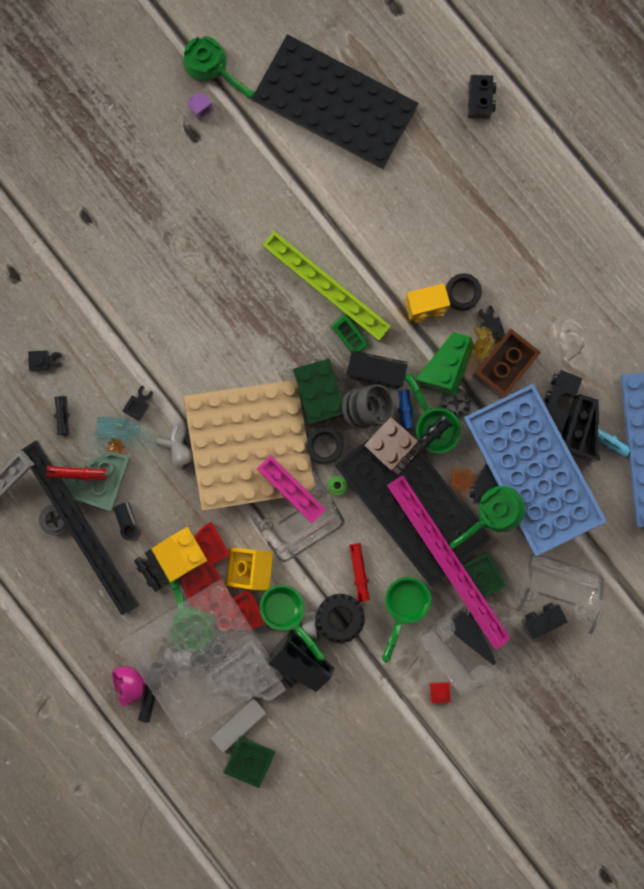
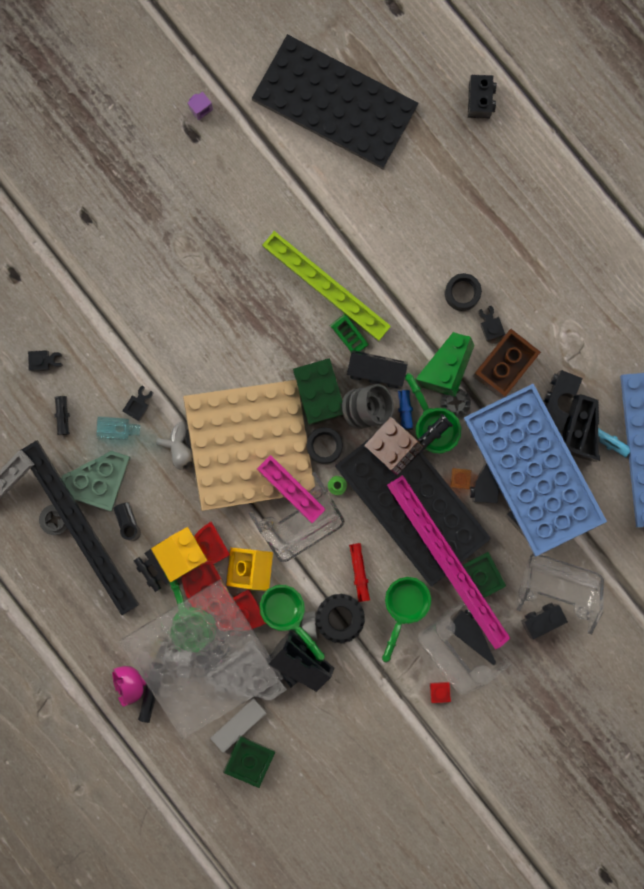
(76, 473): red pin -> none
(115, 445): clear orange plate -> none
(206, 60): green piece -> none
(427, 303): yellow brick -> none
(484, 343): clear yellow bracket -> none
(499, 510): green piece -> none

